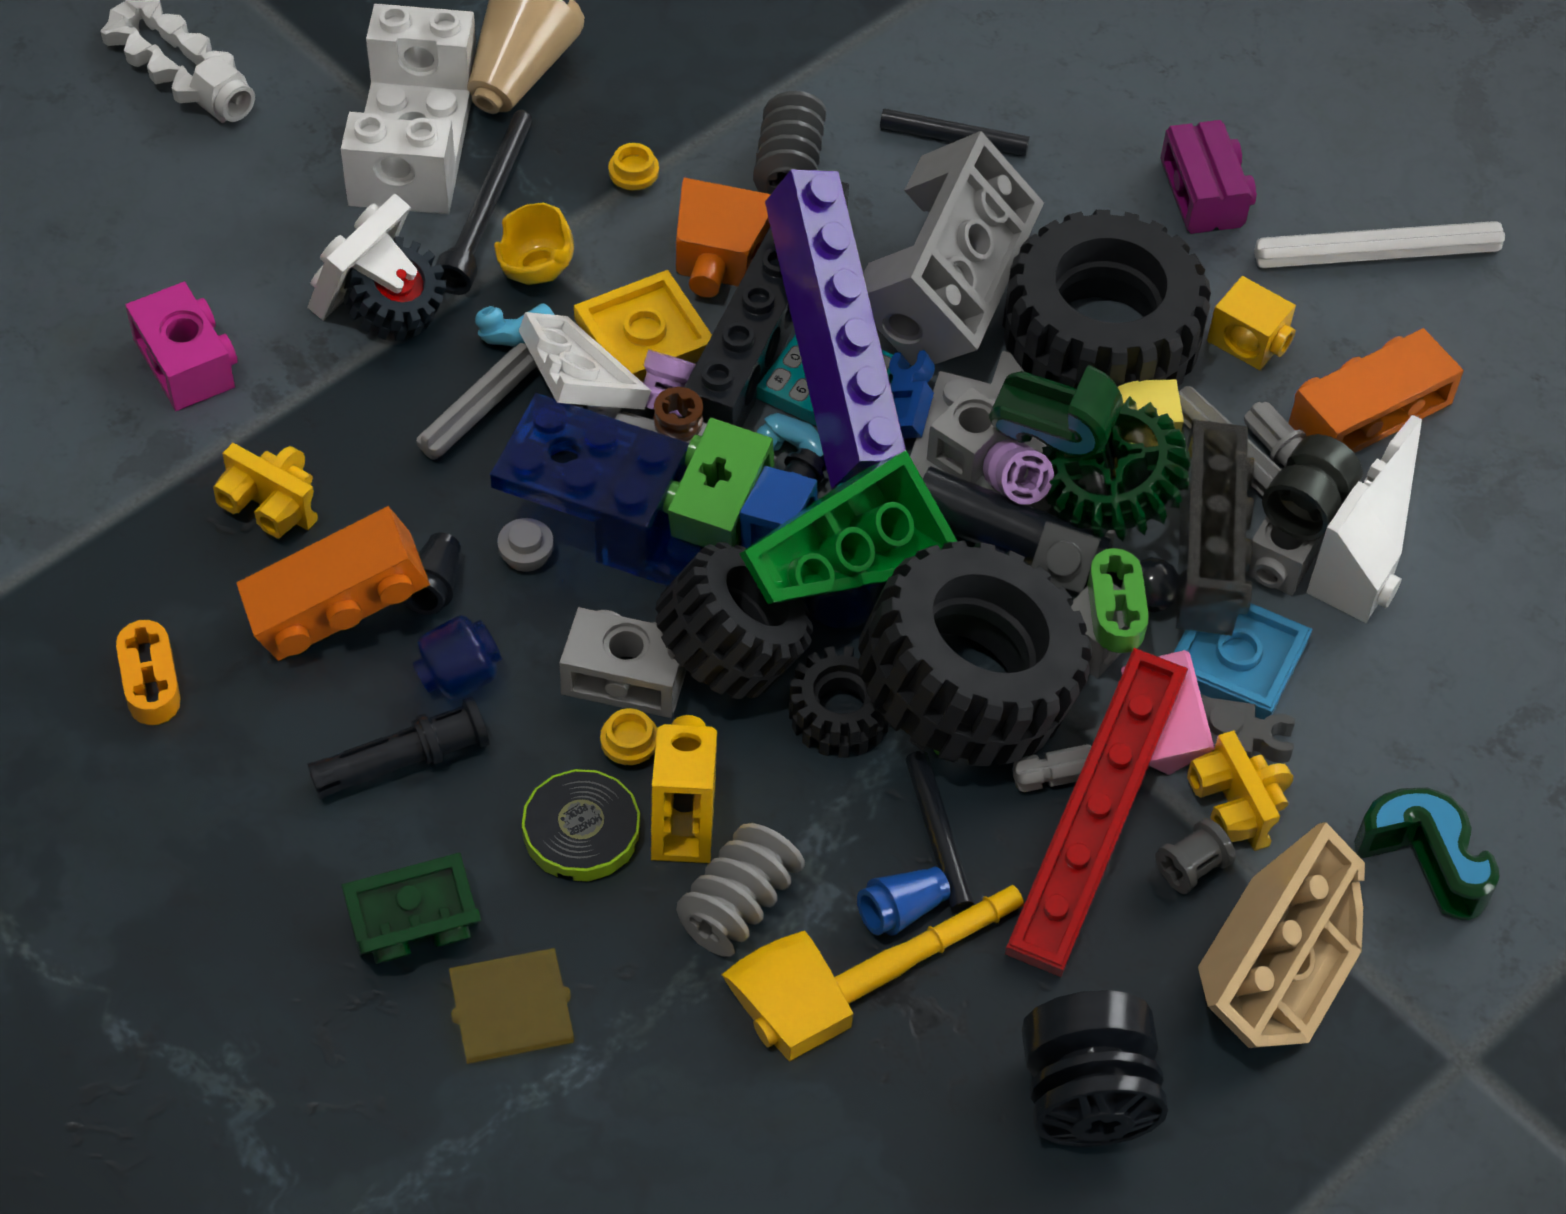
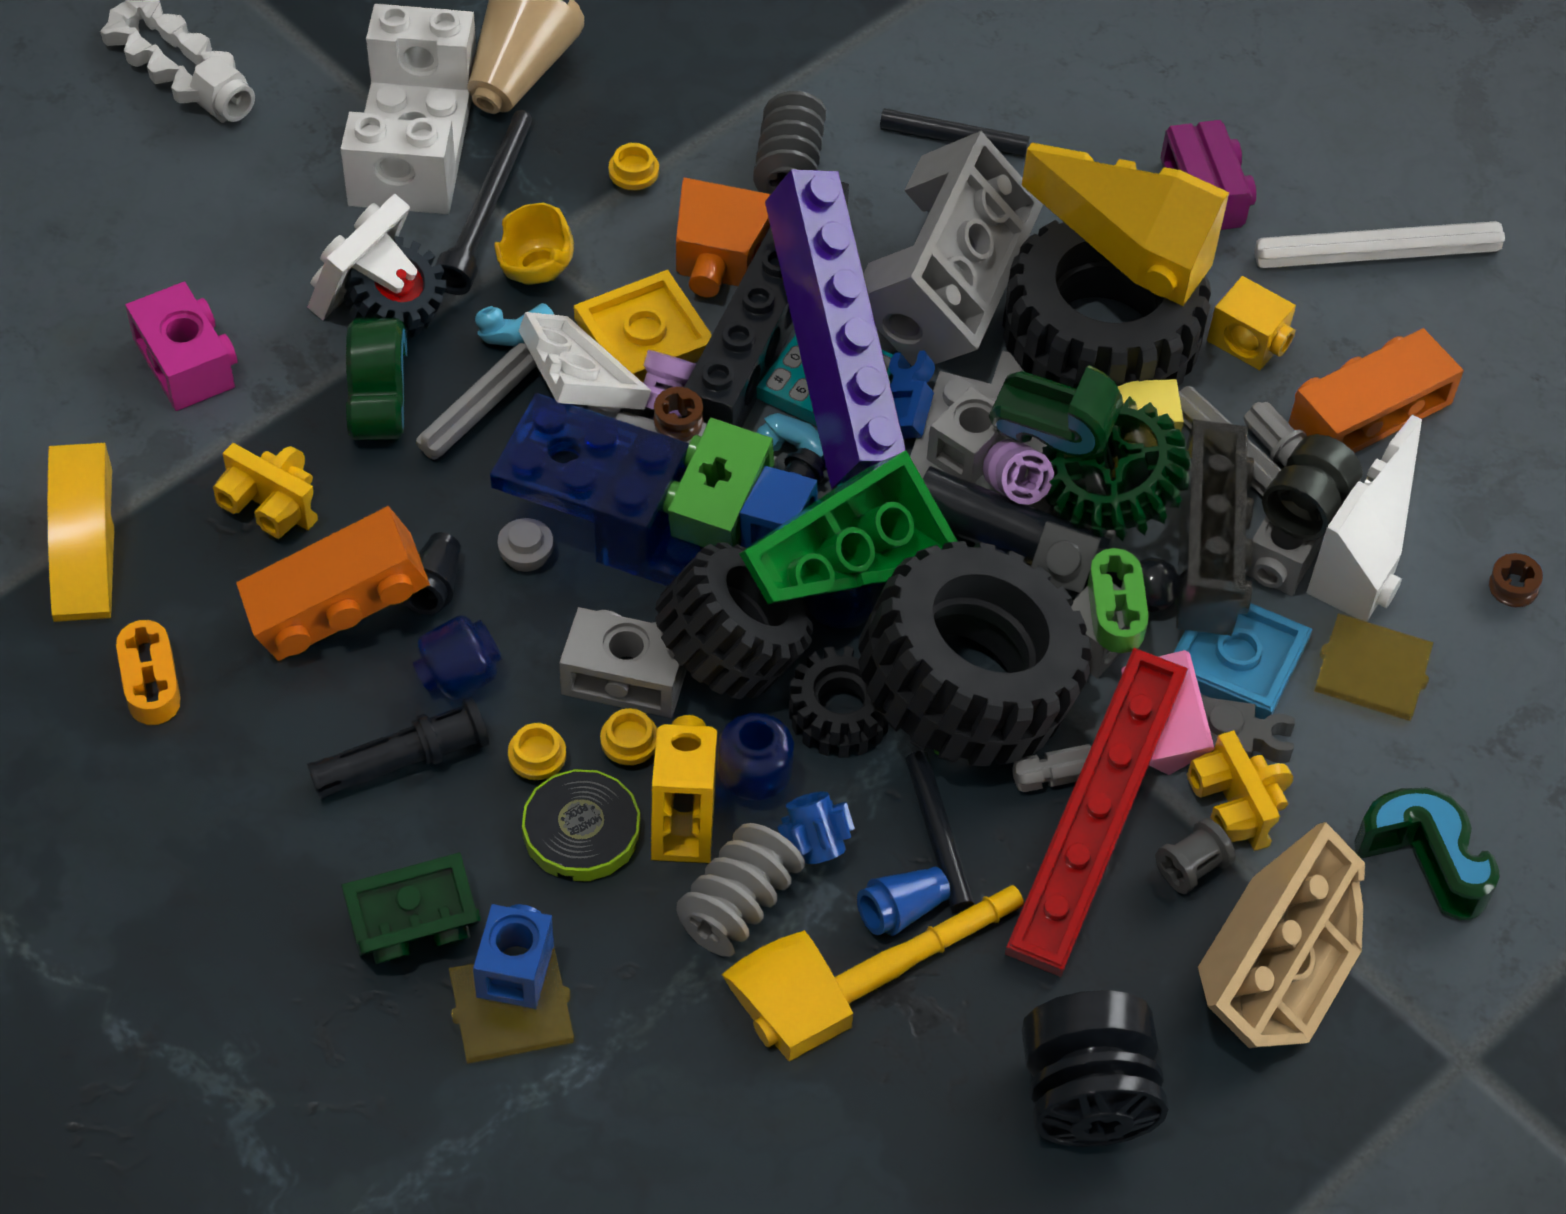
(80, 531): none -> yellow slope
(375, 378): none -> dark green animal
(520, 977): none -> blue brick
(537, 752): none -> yellow plate
(755, 756): none -> clear blue head
(817, 826): none -> blue gear
(1144, 222): none -> yellow wedge
(1374, 667): none -> clear yellow piece
(1519, 565): none -> reddish brown bush

